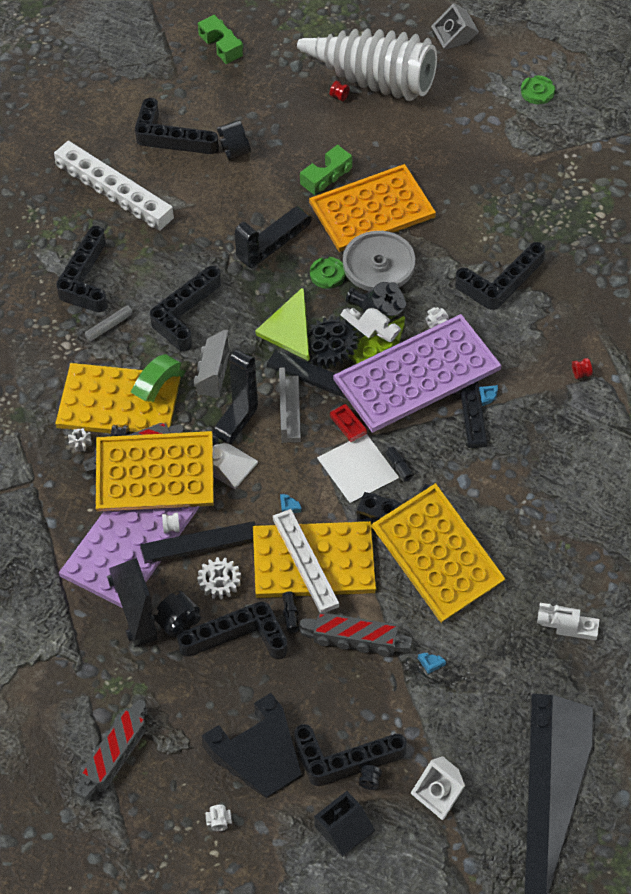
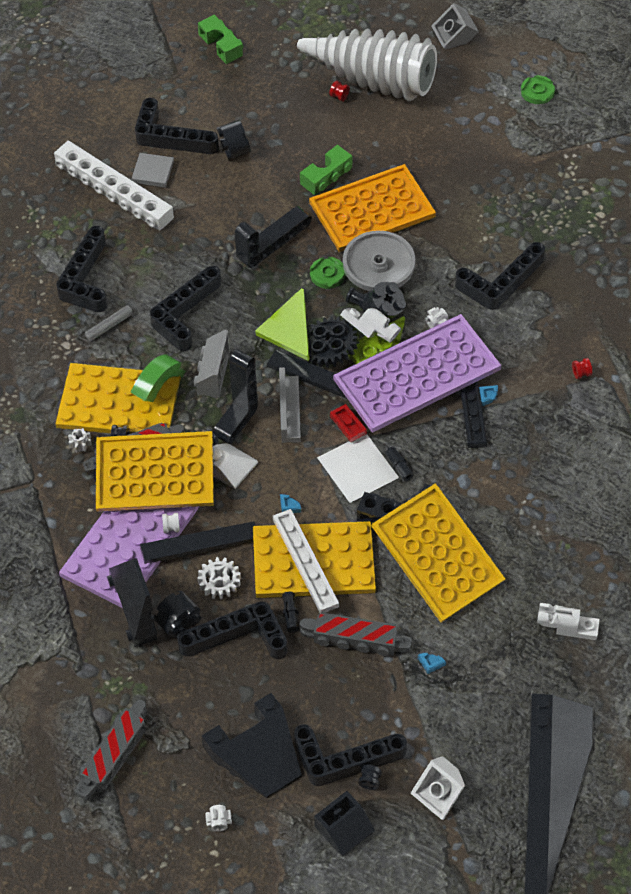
(152, 170): none -> light grey tile

